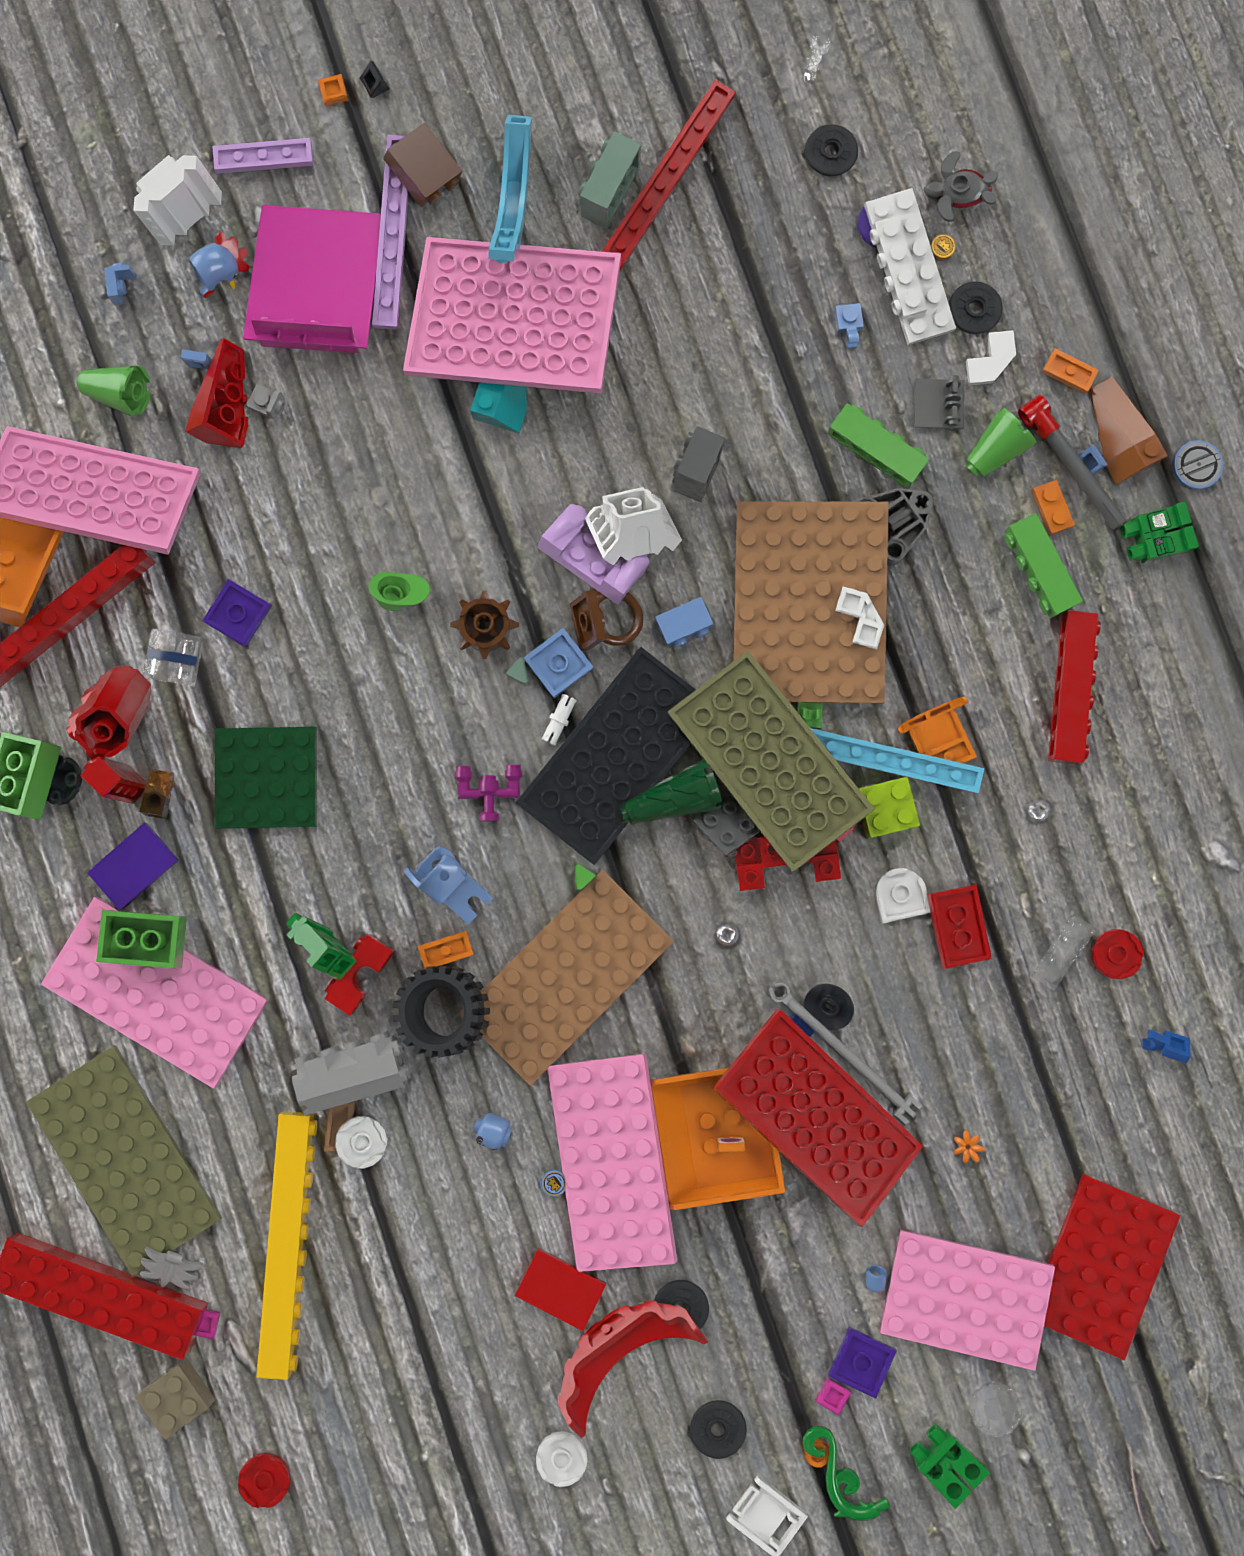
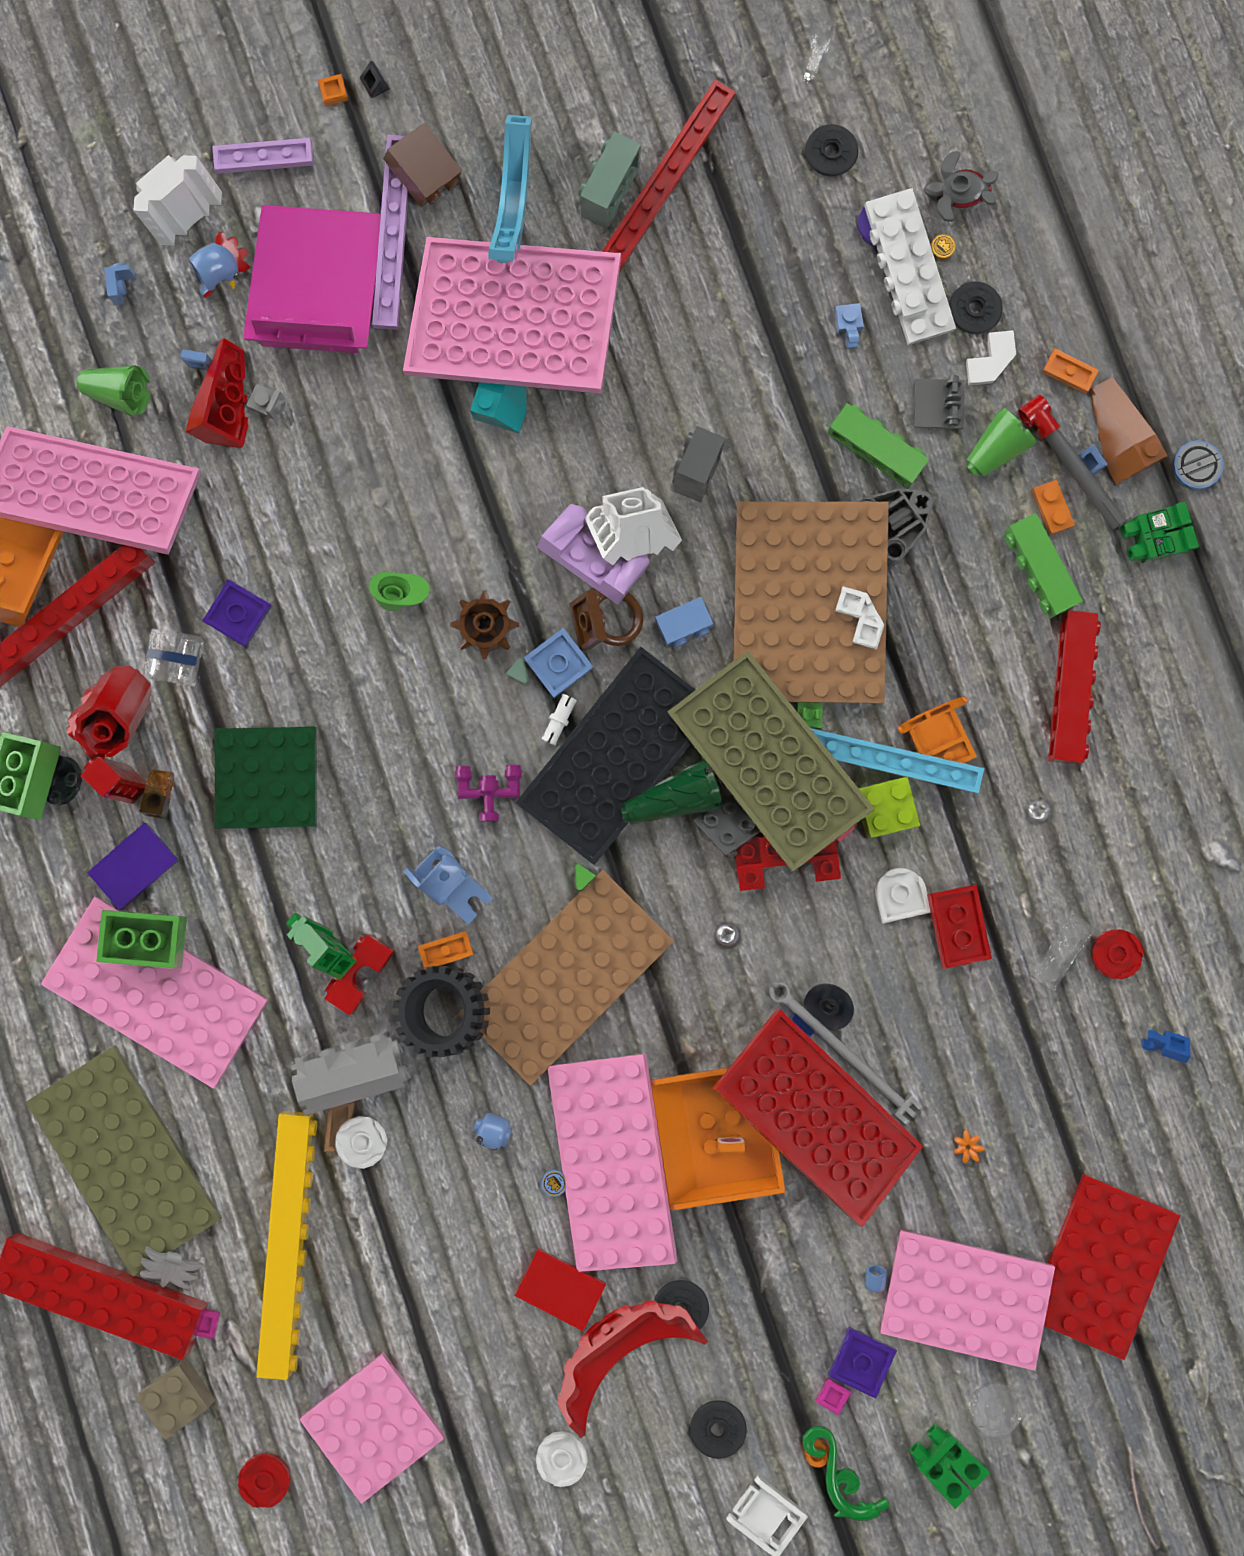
(372, 1427): none -> bright pink plate

